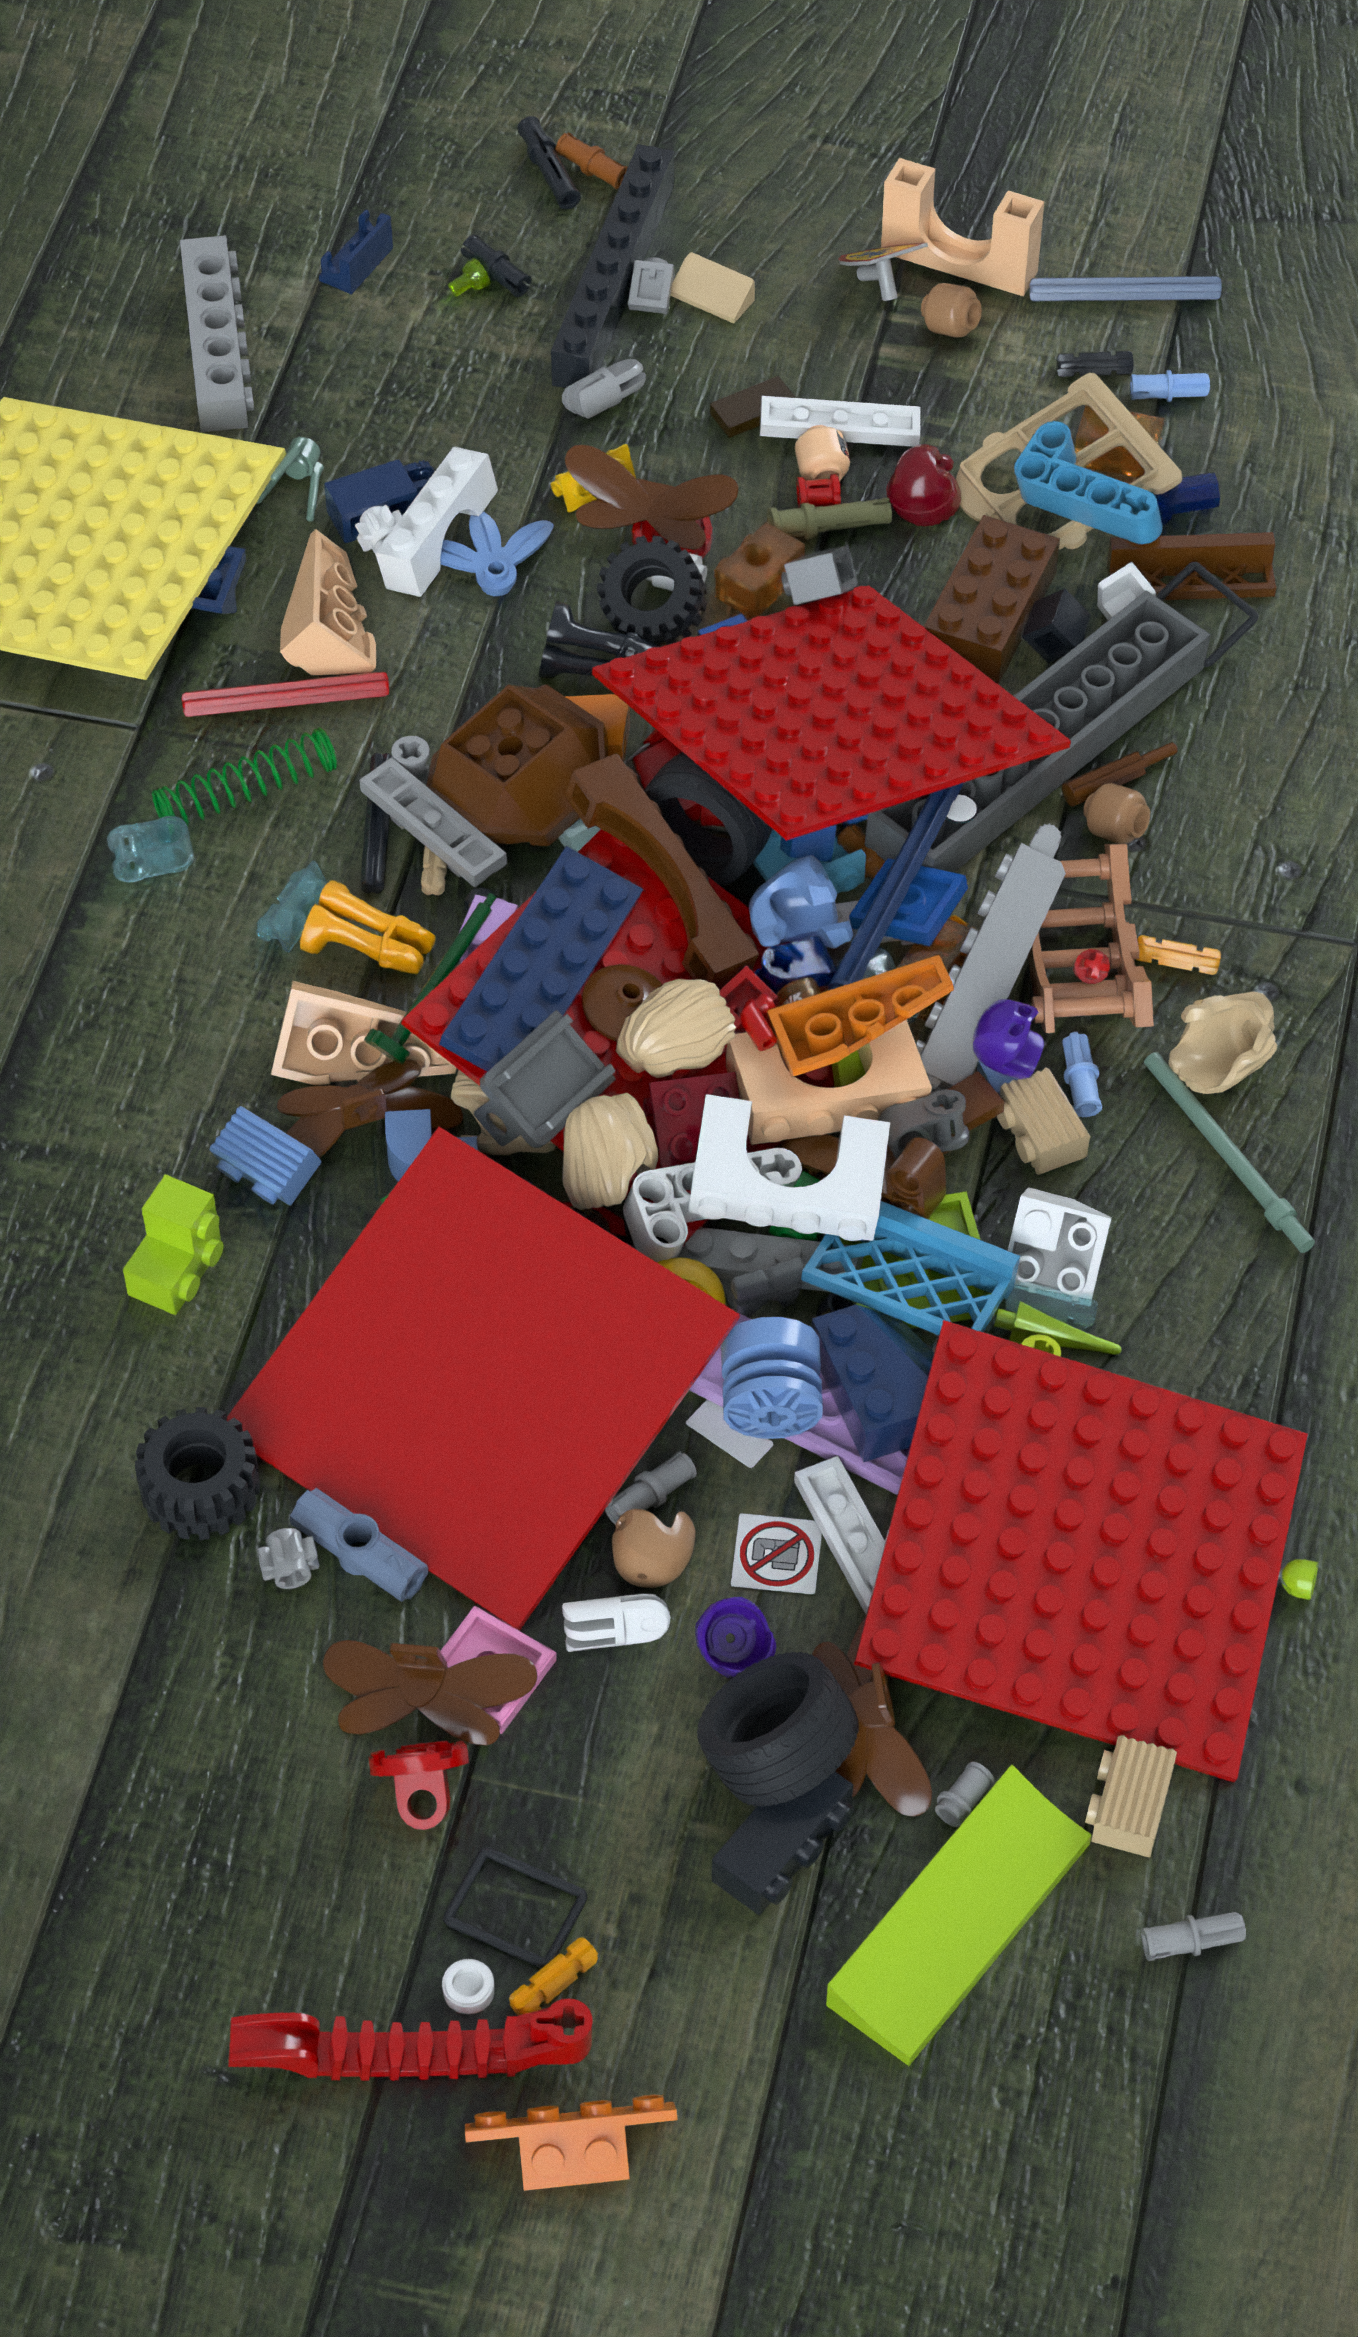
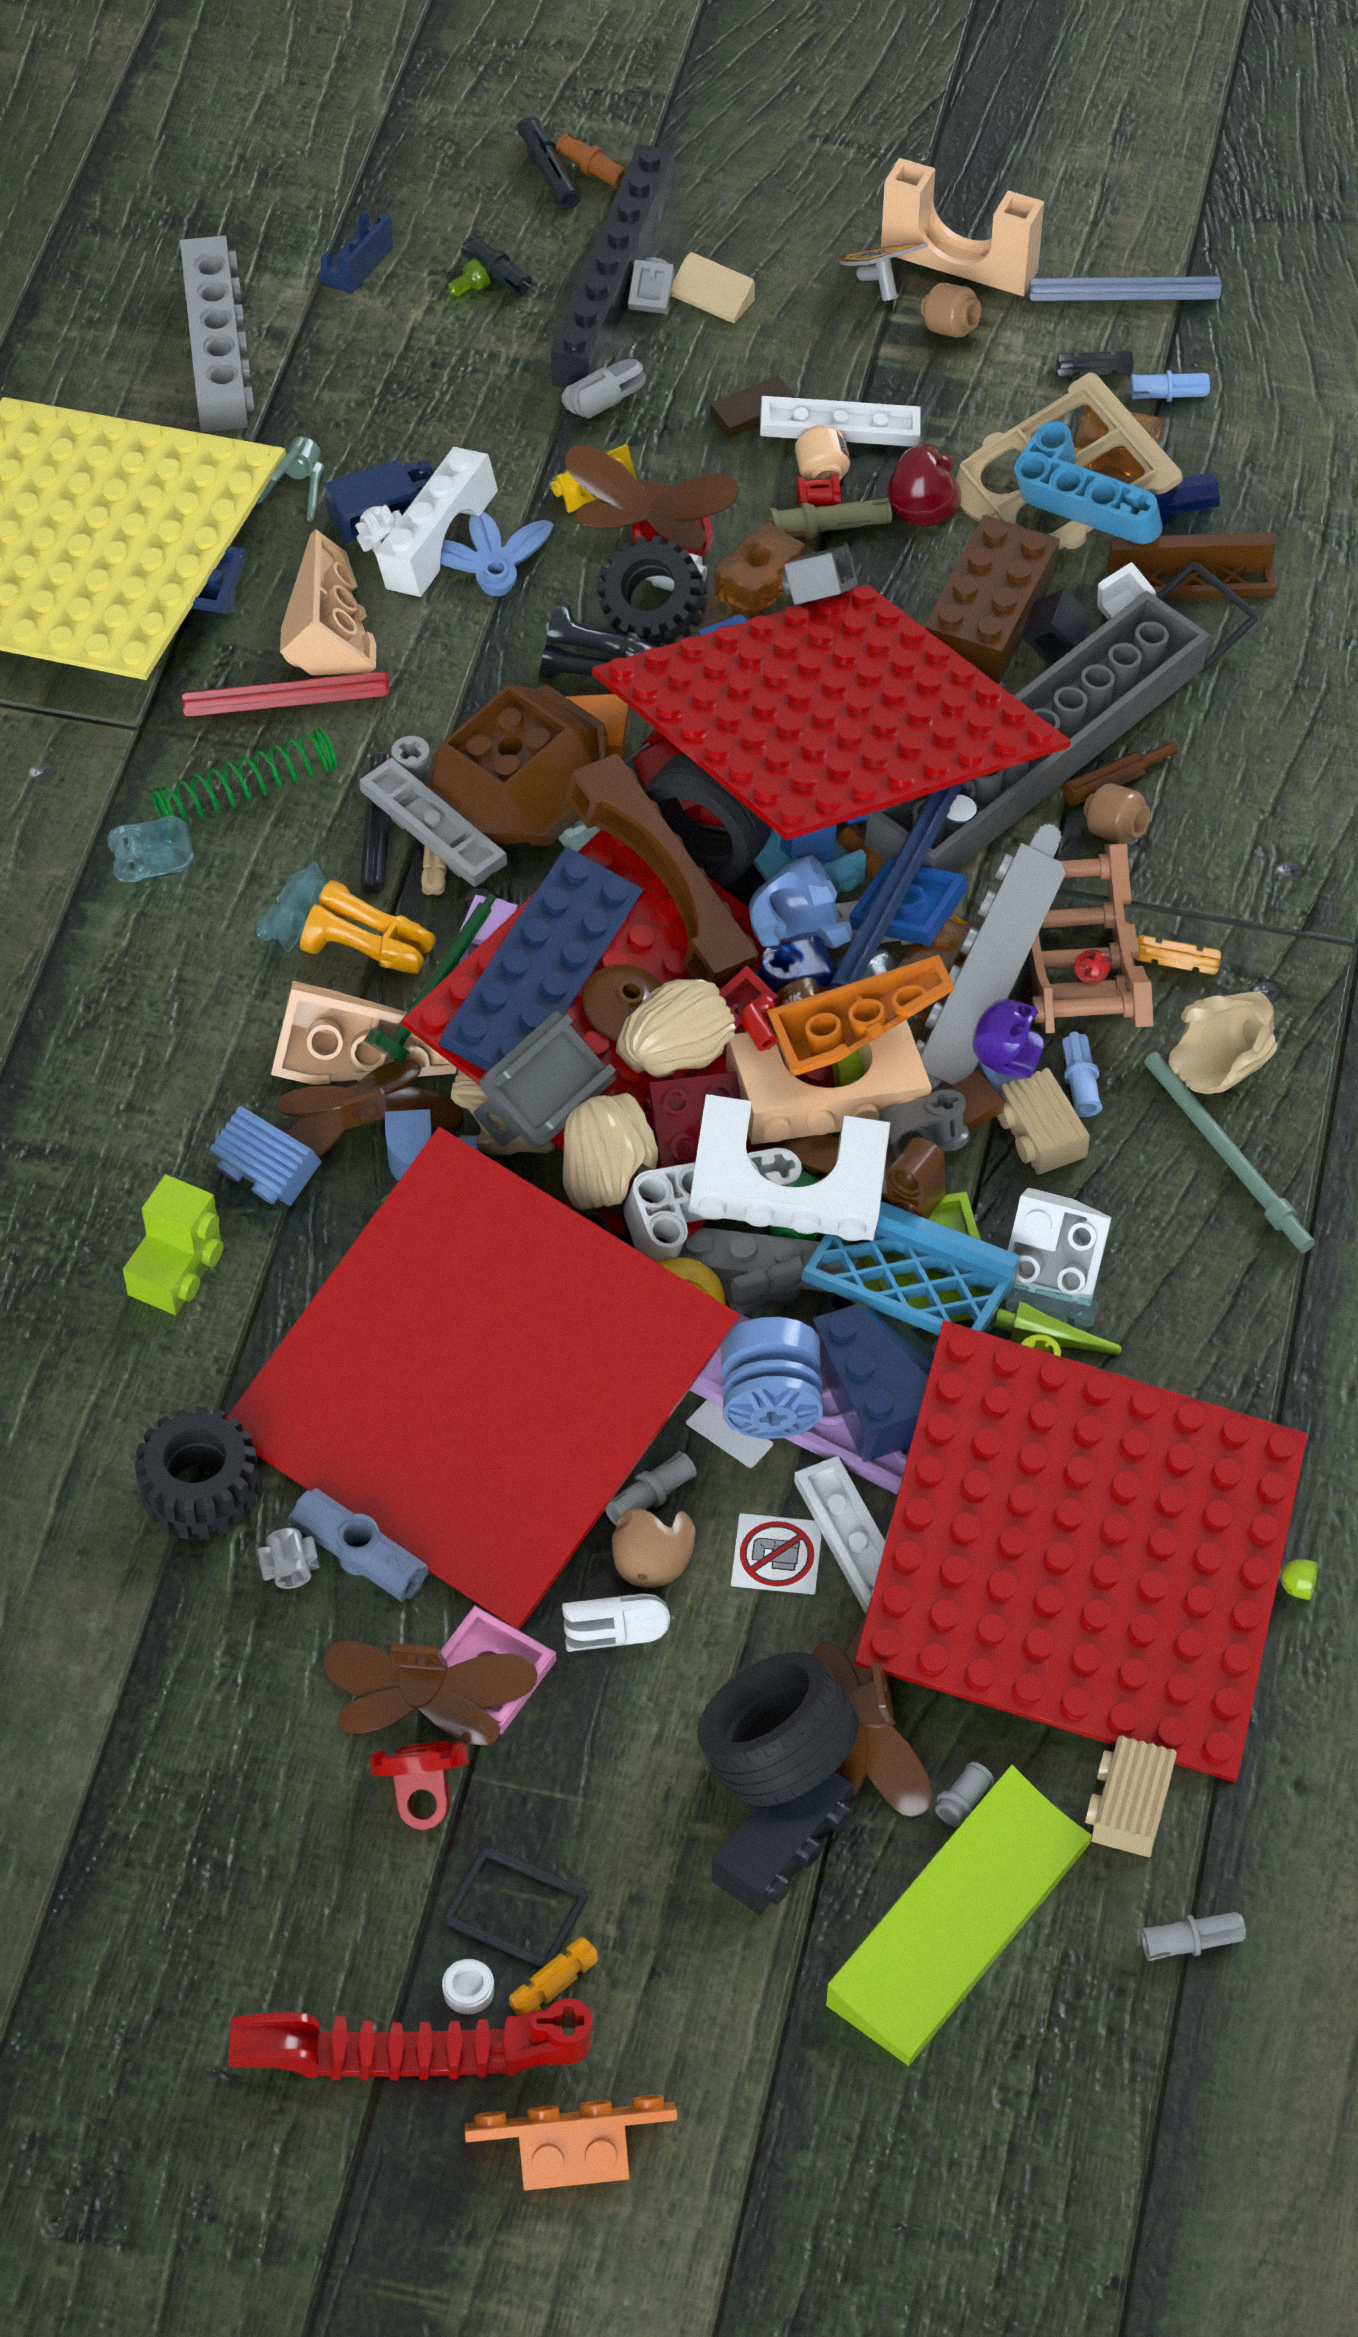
(750, 1630): dark purple helmet -> none

